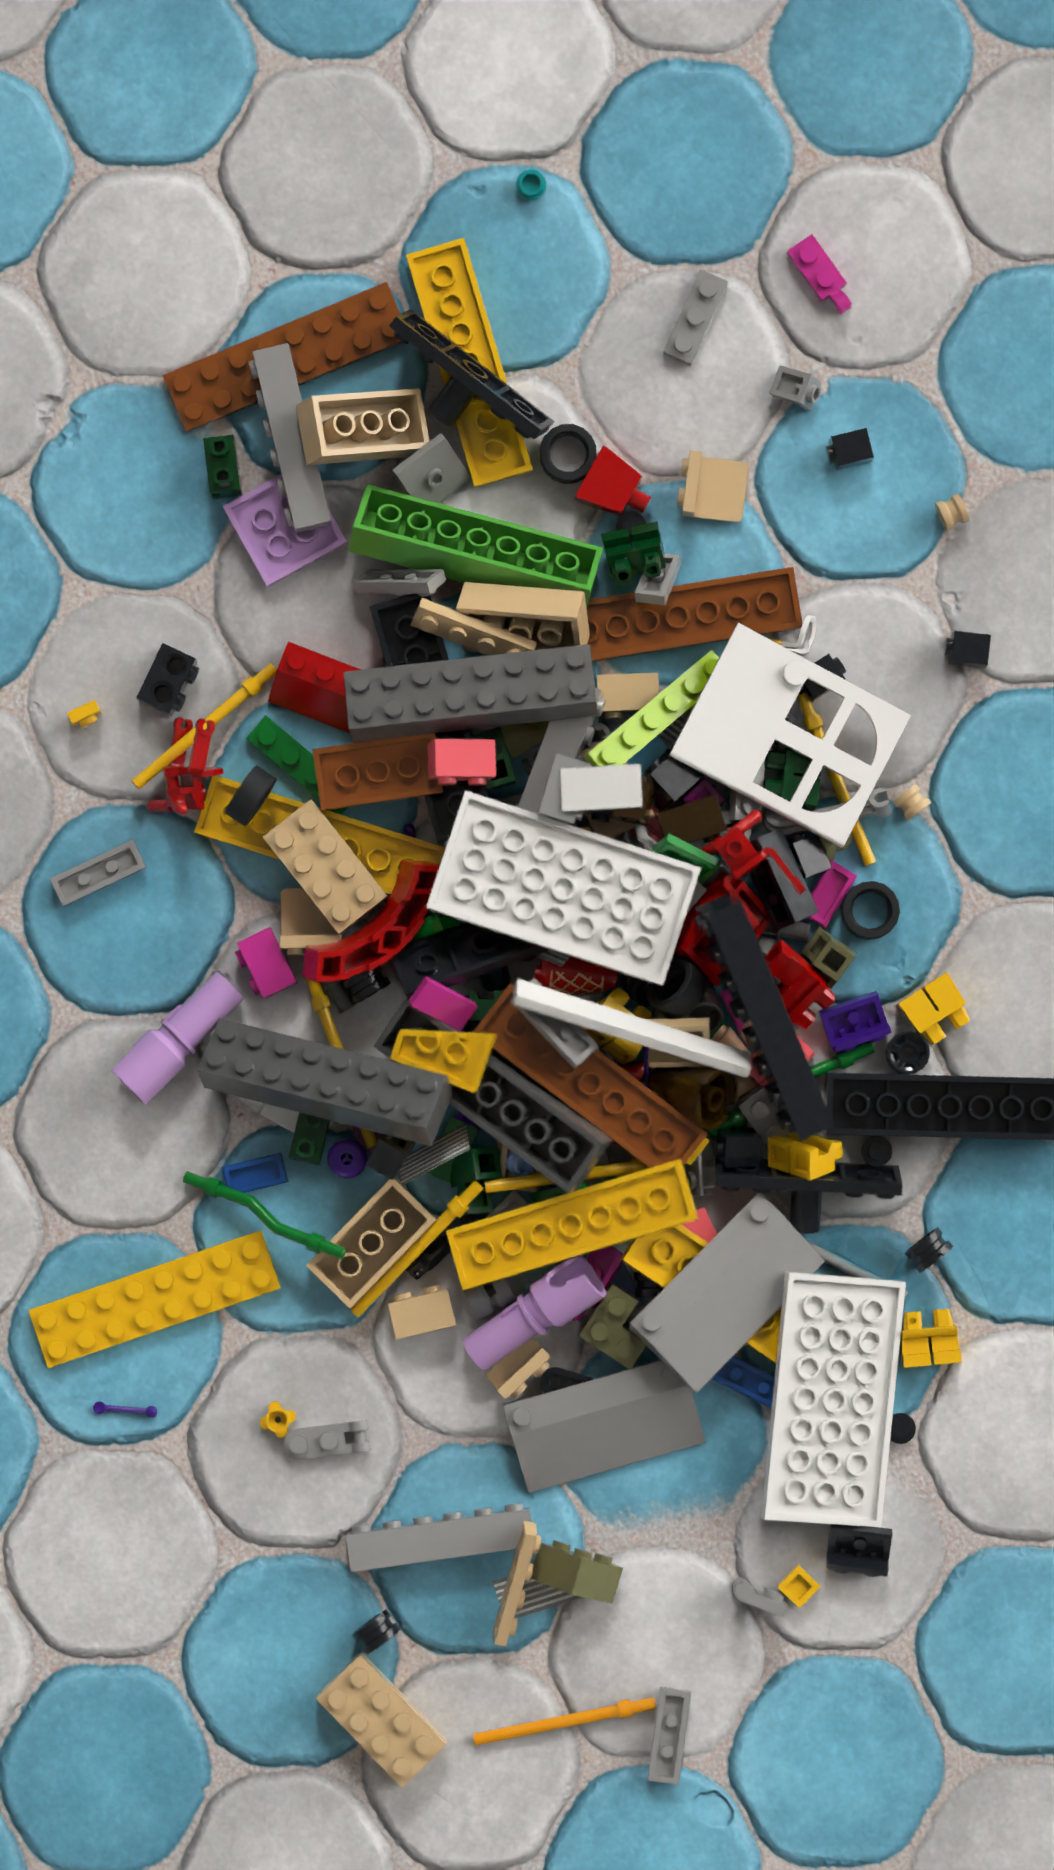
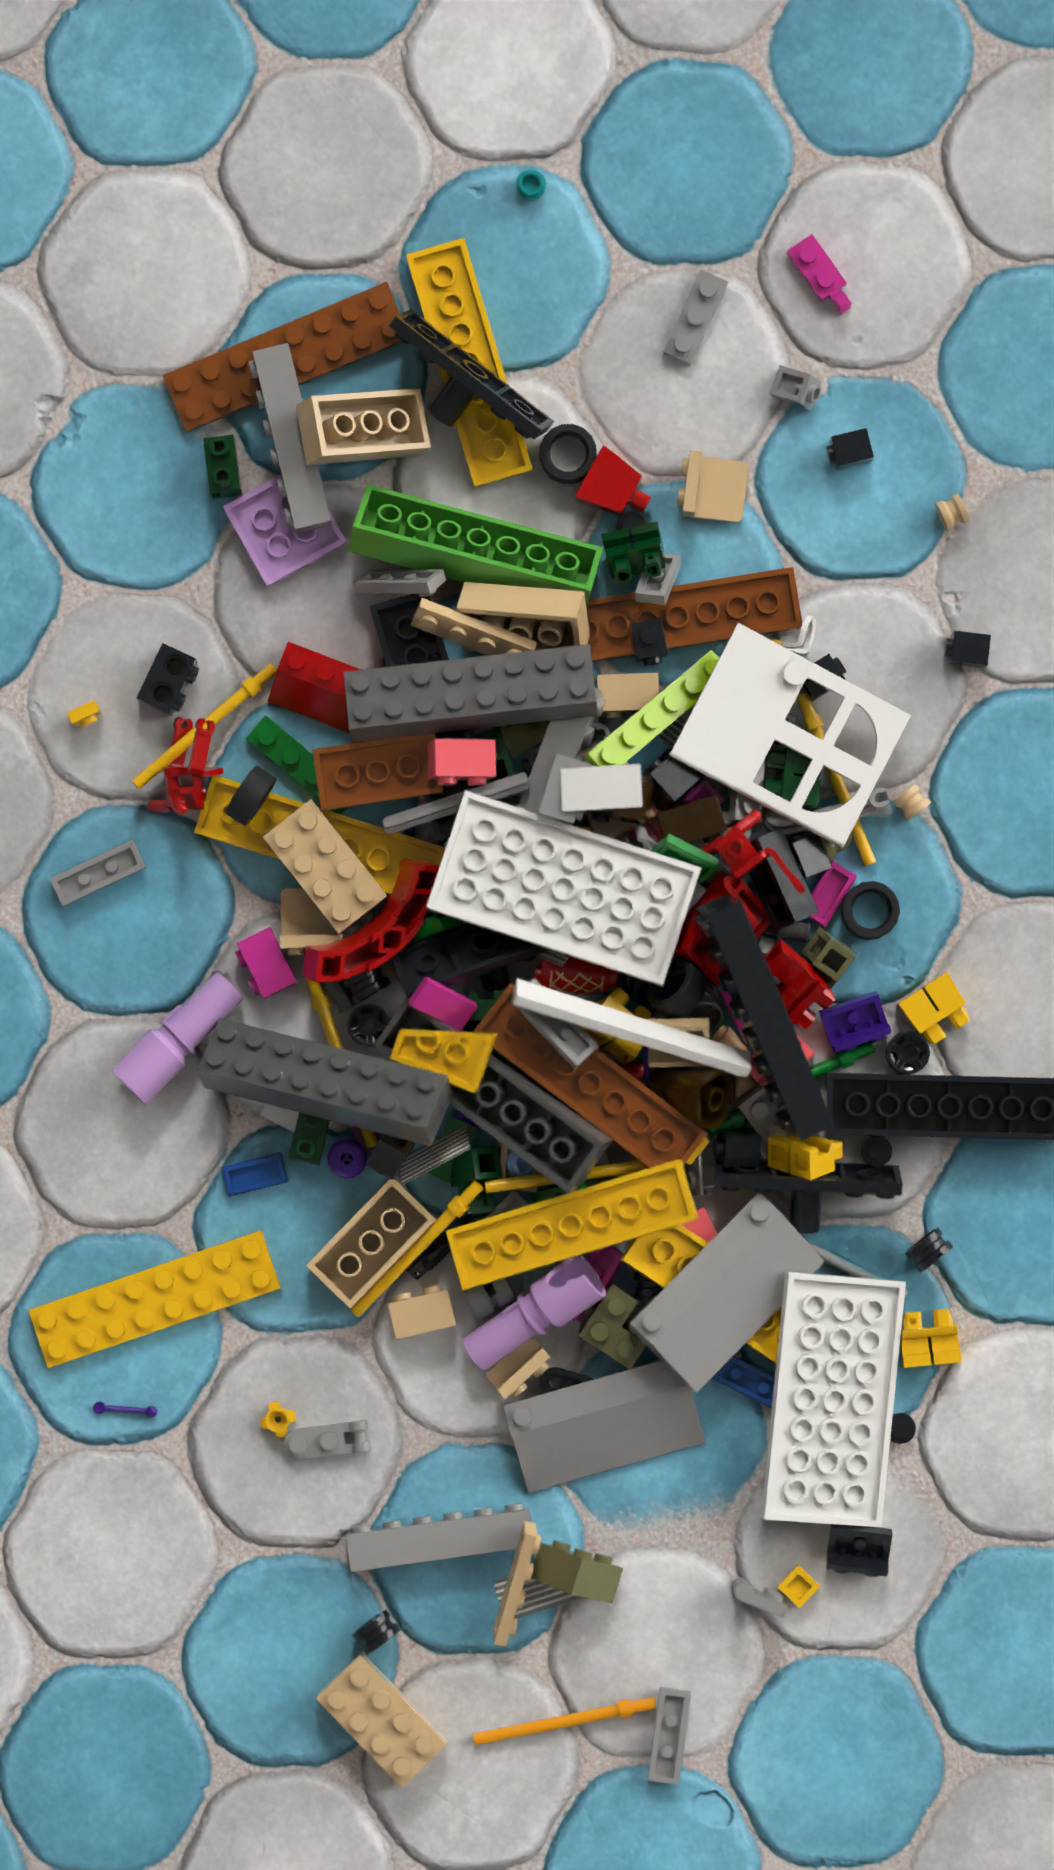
(313, 1242): green bar -> none
(356, 1022): none -> black wheel
(432, 471): light grey plate -> none
(451, 804): none -> light grey axle
(649, 641): none -> black bracket

